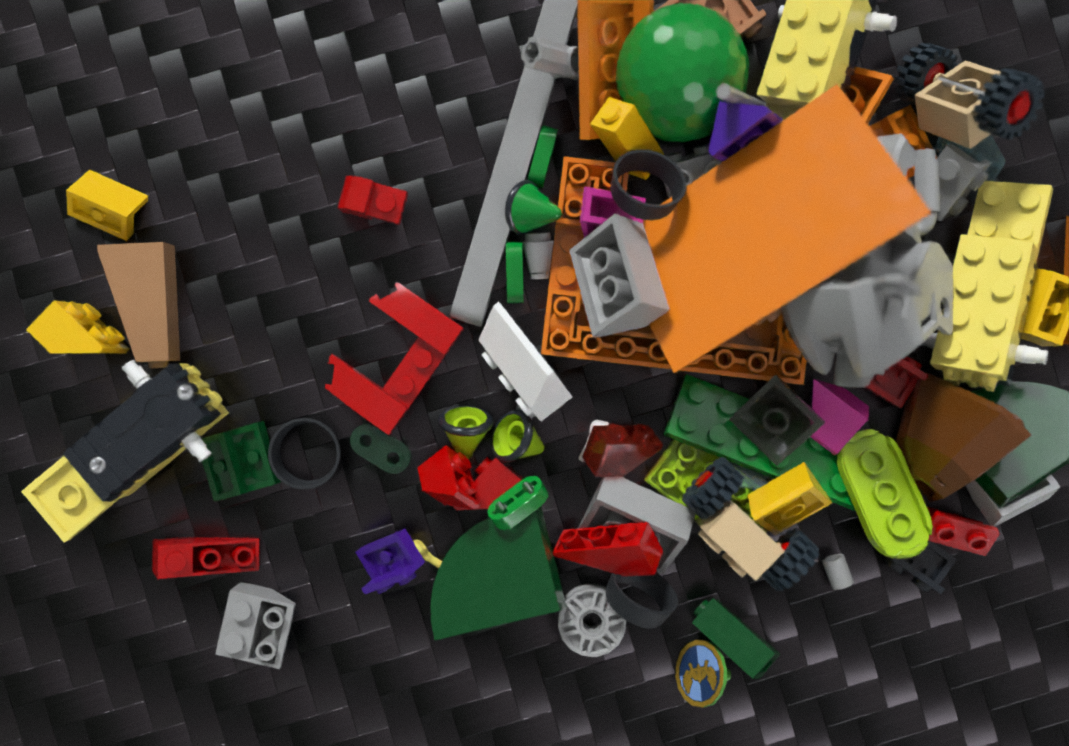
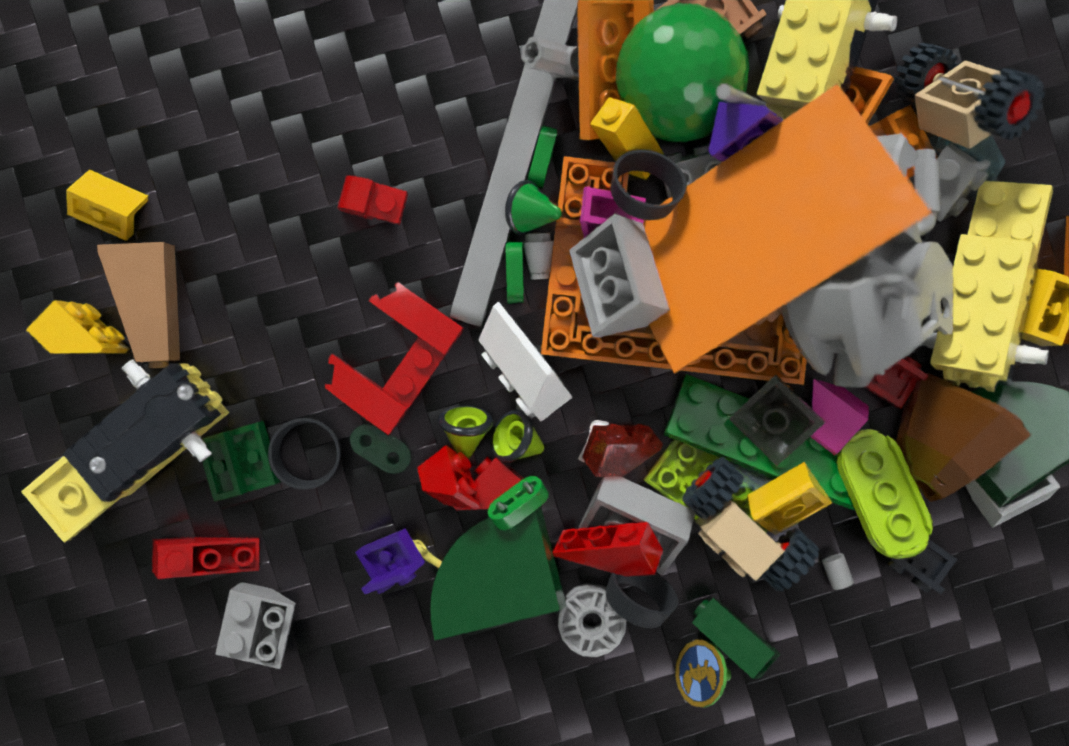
(962, 532): red bracket -> none

